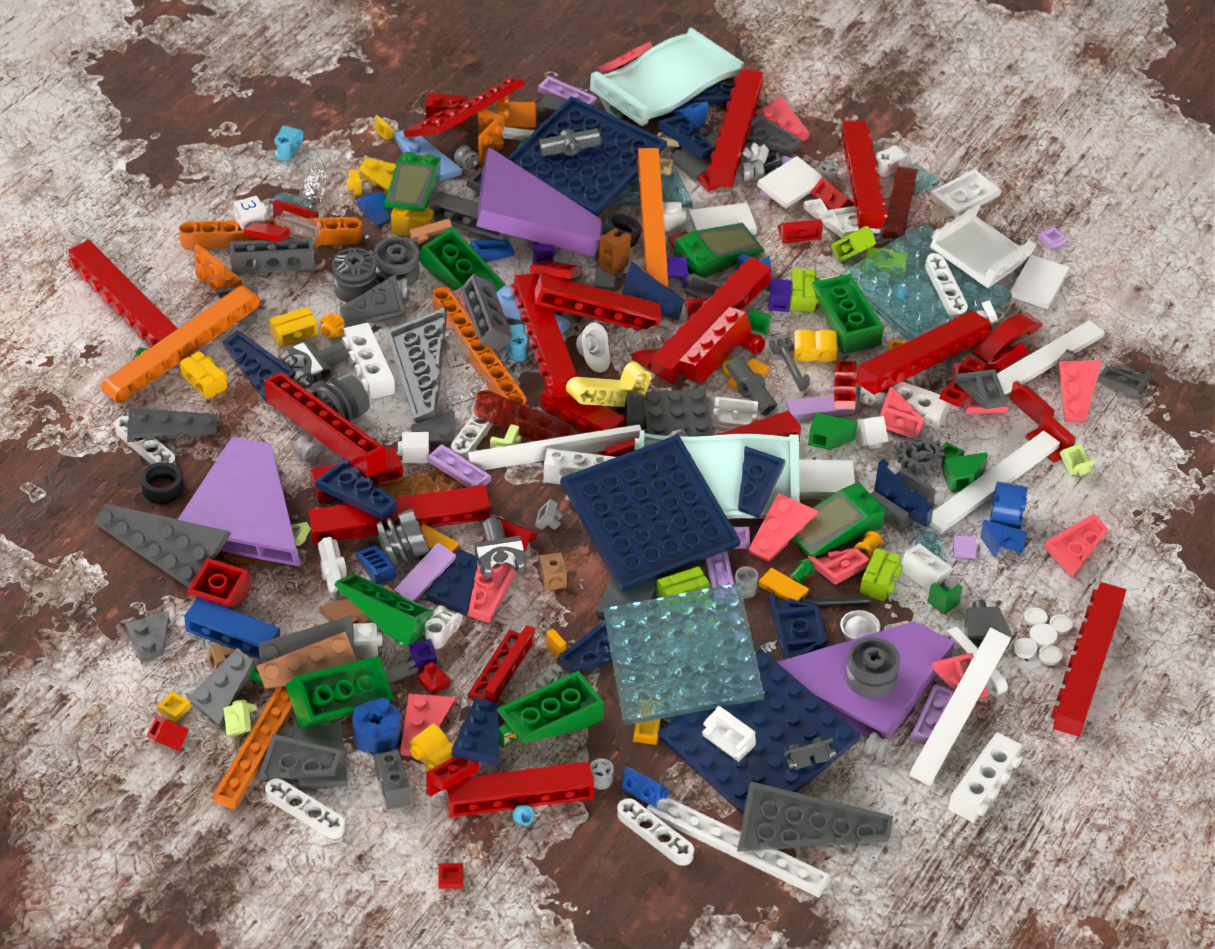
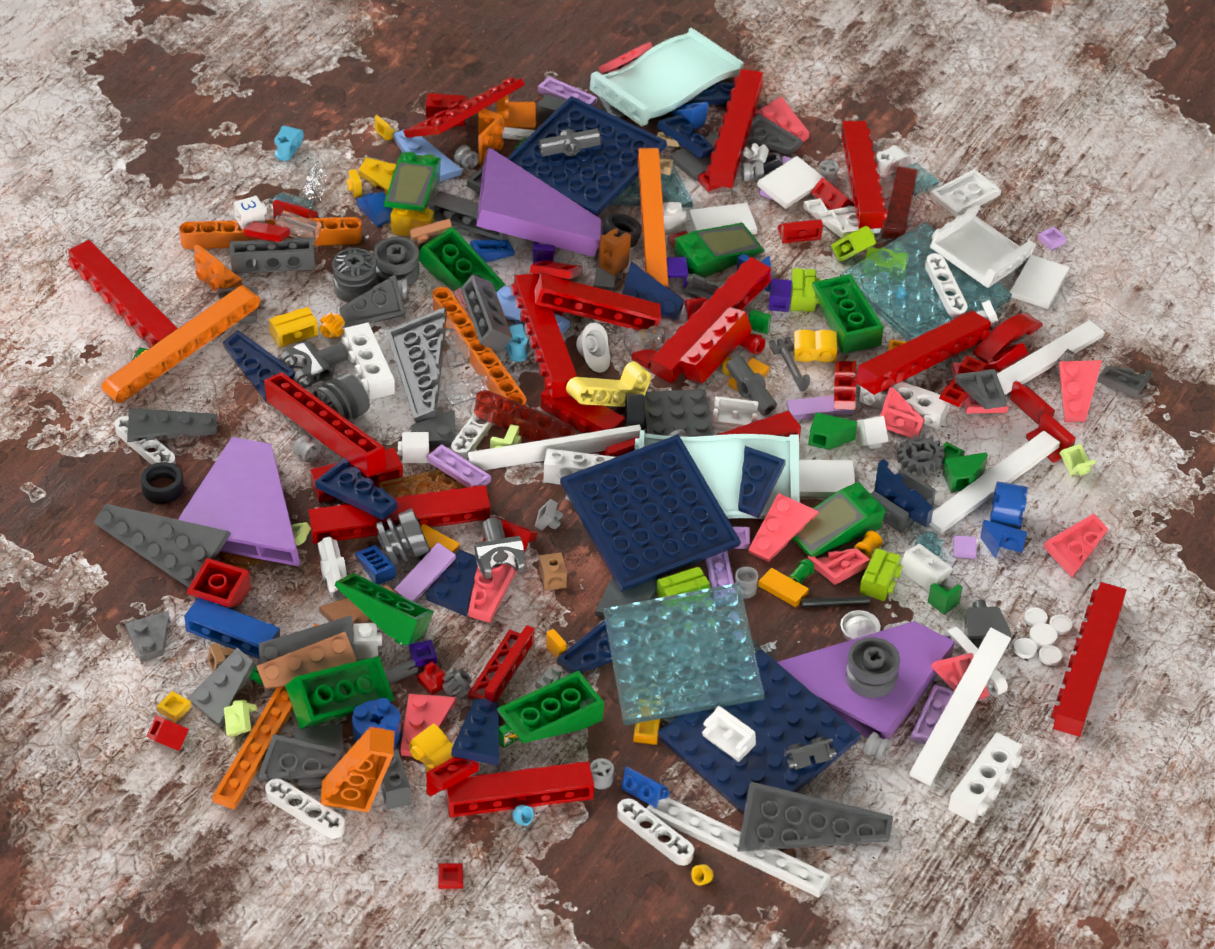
(203, 374): yellow brick -> none
(360, 772): none -> orange wedge
(442, 626): white piece -> none
(457, 683): none -> dark grey gear
(700, 872): none -> yellow hinge
(797, 626): dark blue wing -> none

